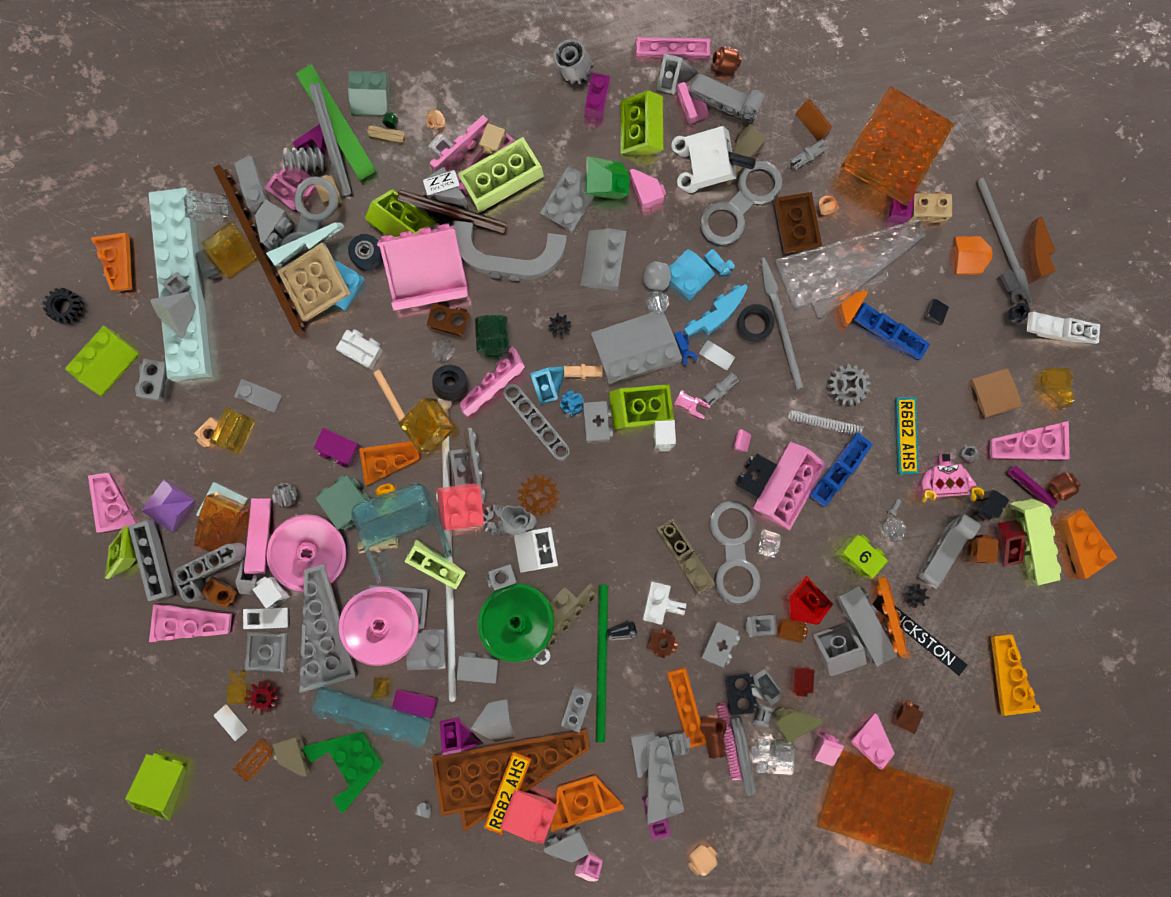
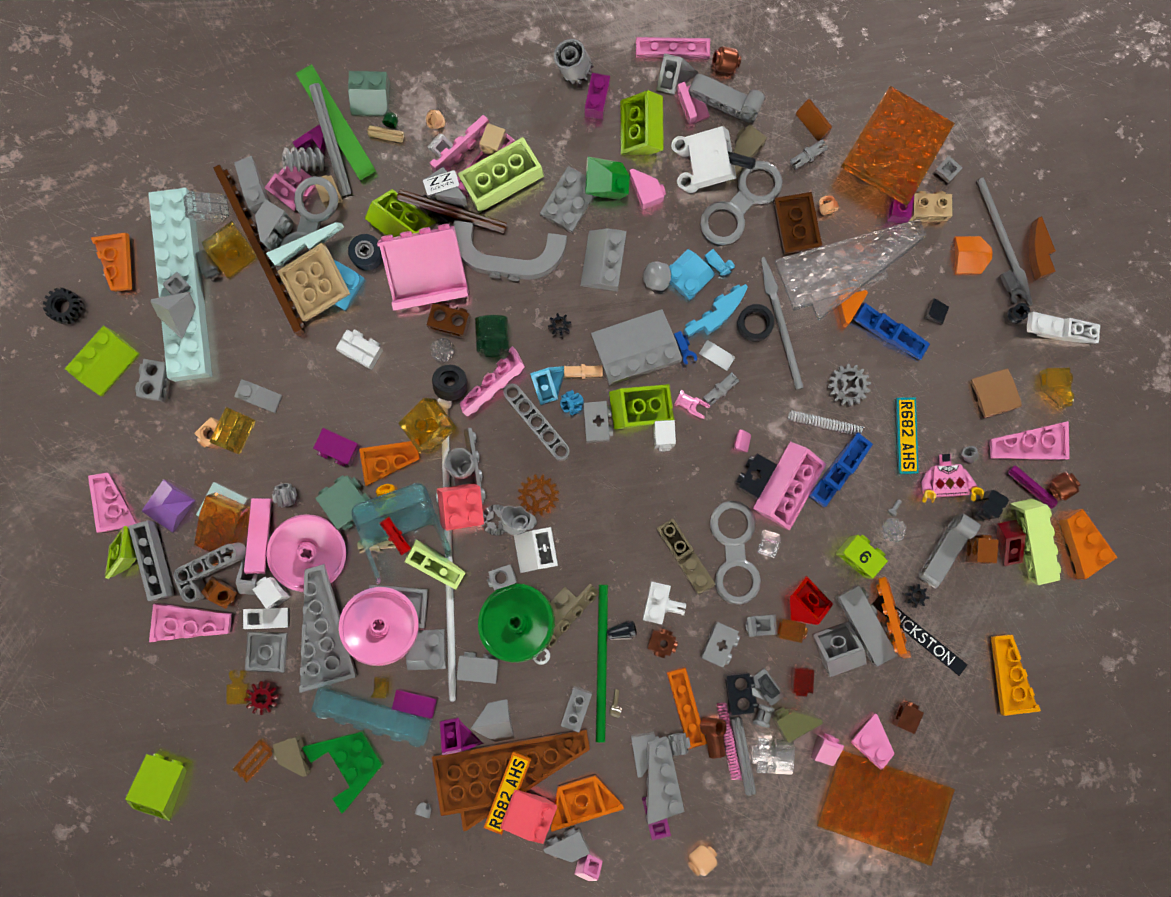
(230, 722): white sticker -> none
(389, 395): light nougat bar -> none
(395, 535): none -> red pin
(459, 463): none -> light grey hair
(614, 710): none -> dark tan hand
(657, 301): clear gear -> none
(948, 169): none -> light grey plate

